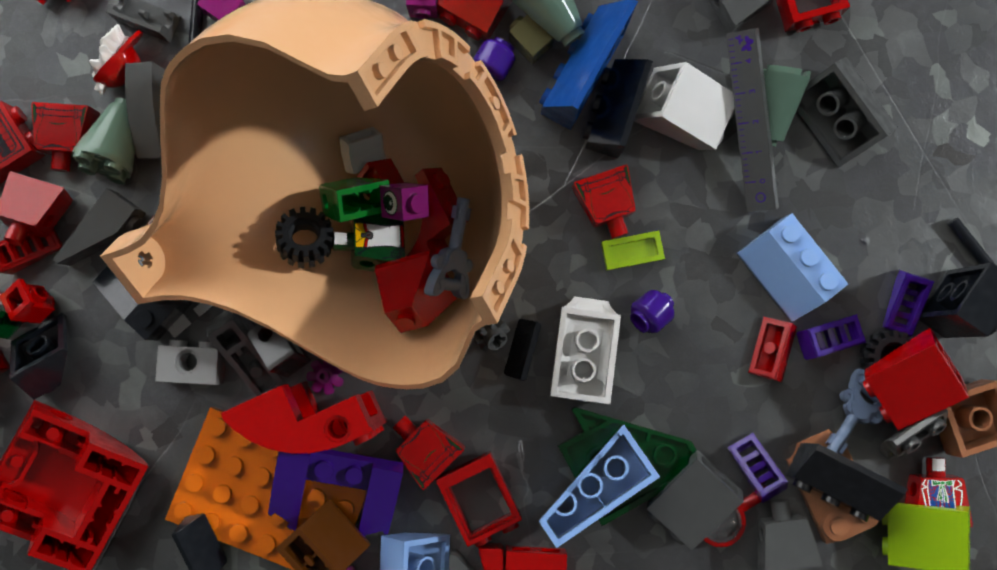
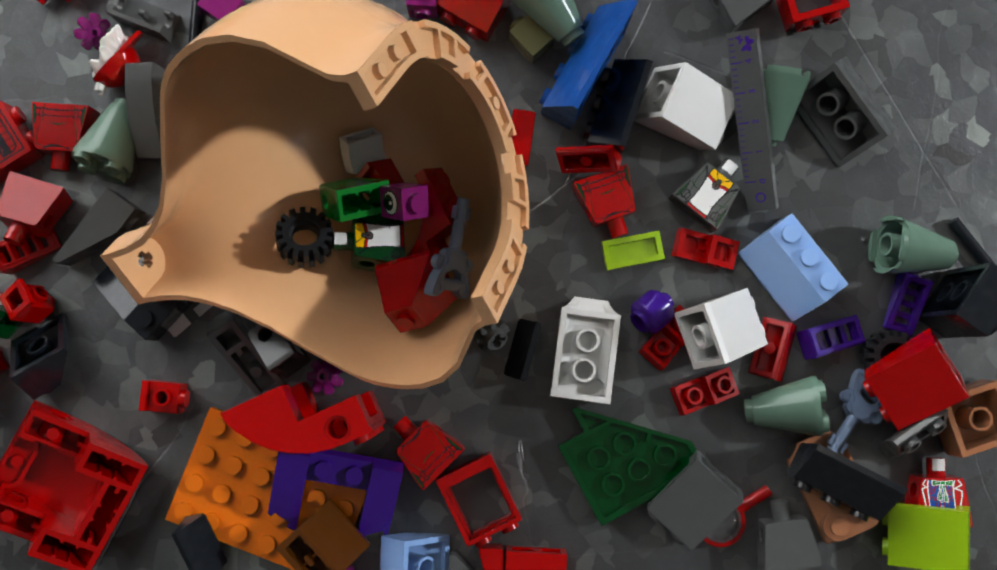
(91, 30): none -> magenta plant
(152, 393): none -> red brick
(173, 368): light grey brick -> none
(497, 57): dark purple head -> none
(524, 126): none -> red sticker
(588, 159): none -> red slope
(604, 484): light blue wedge -> none
(663, 345): none -> red slope
(704, 391): none -> red slope
(705, 248): none -> red slope
(708, 194): none -> torso
(721, 329): none -> white slope
(773, 489): dark purple slope -> none
(791, 407): none -> sand green cone
(908, 247): none -> sand green cone

